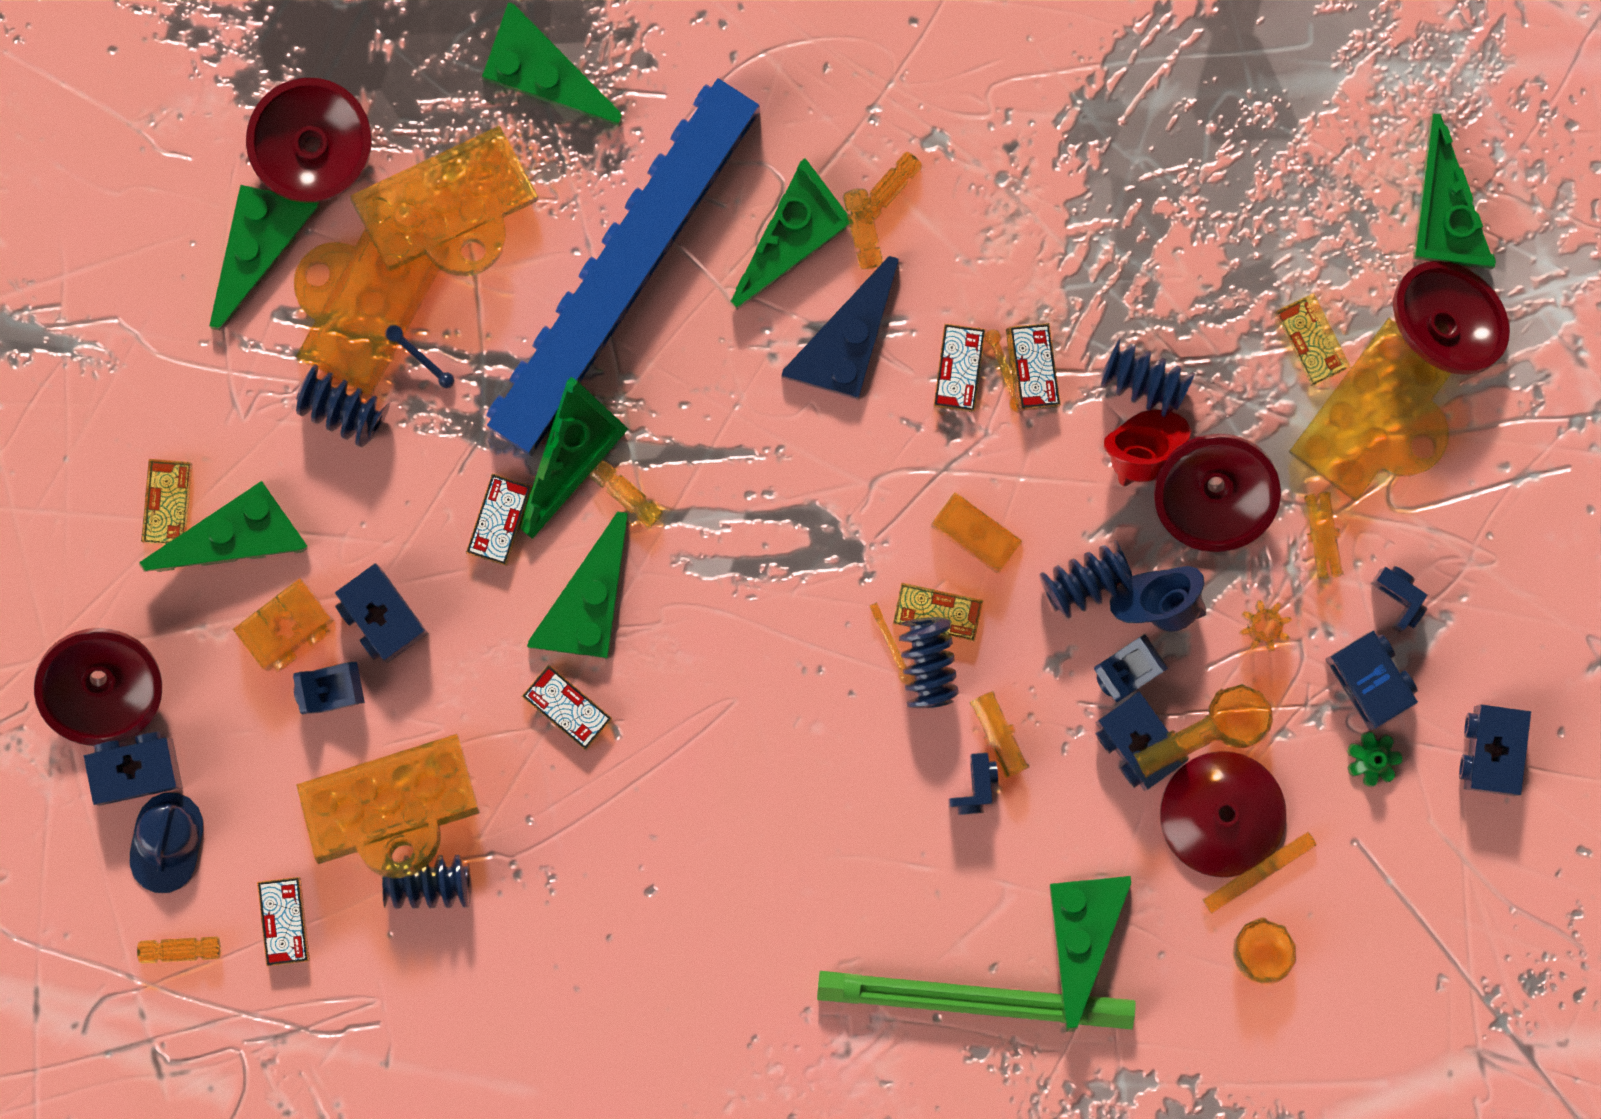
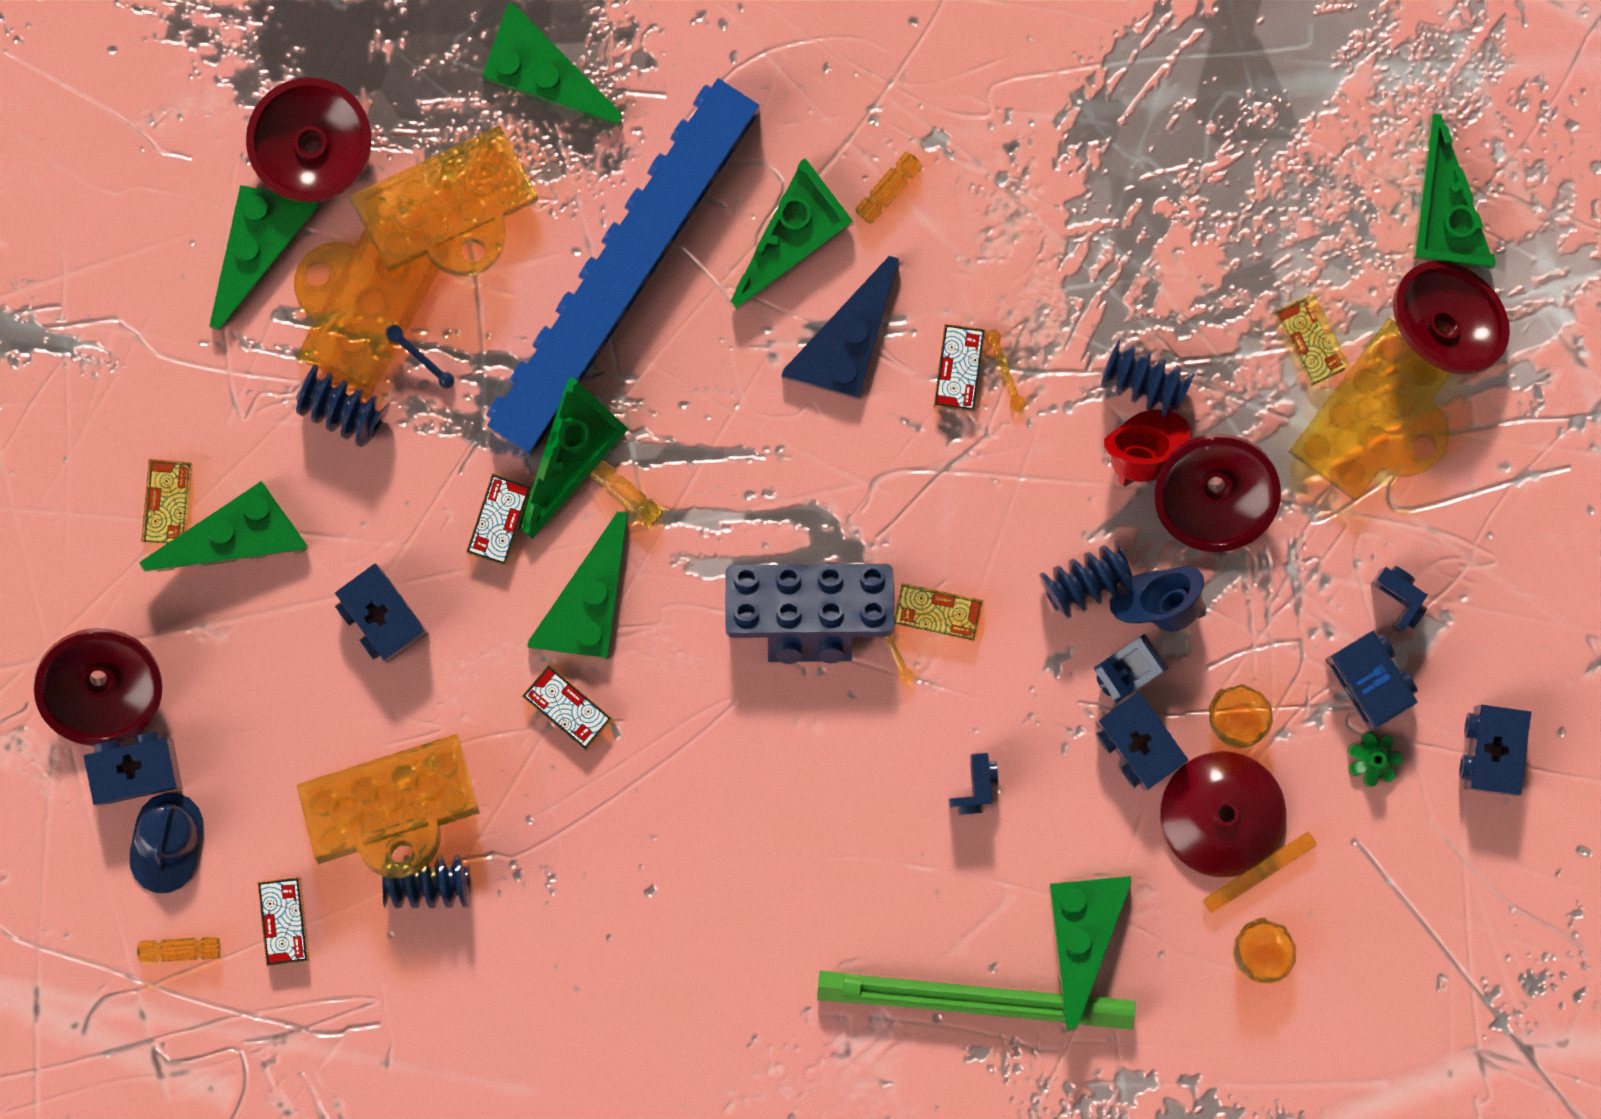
(261, 628): clear yellow brick -> none
(328, 688): dark blue bracket -> none
(809, 608): none -> dark blue bracket
(863, 228): clear yellow axle -> none
(929, 662): dark blue piece -> none
(976, 533): clear yellow slope -> none
(999, 734): clear yellow pin -> none
(1033, 367): tile -> none
(1177, 746): clear yellow pin -> none
(1269, 615): clear yellow gear -> none
(1323, 535): clear yellow pin -> none

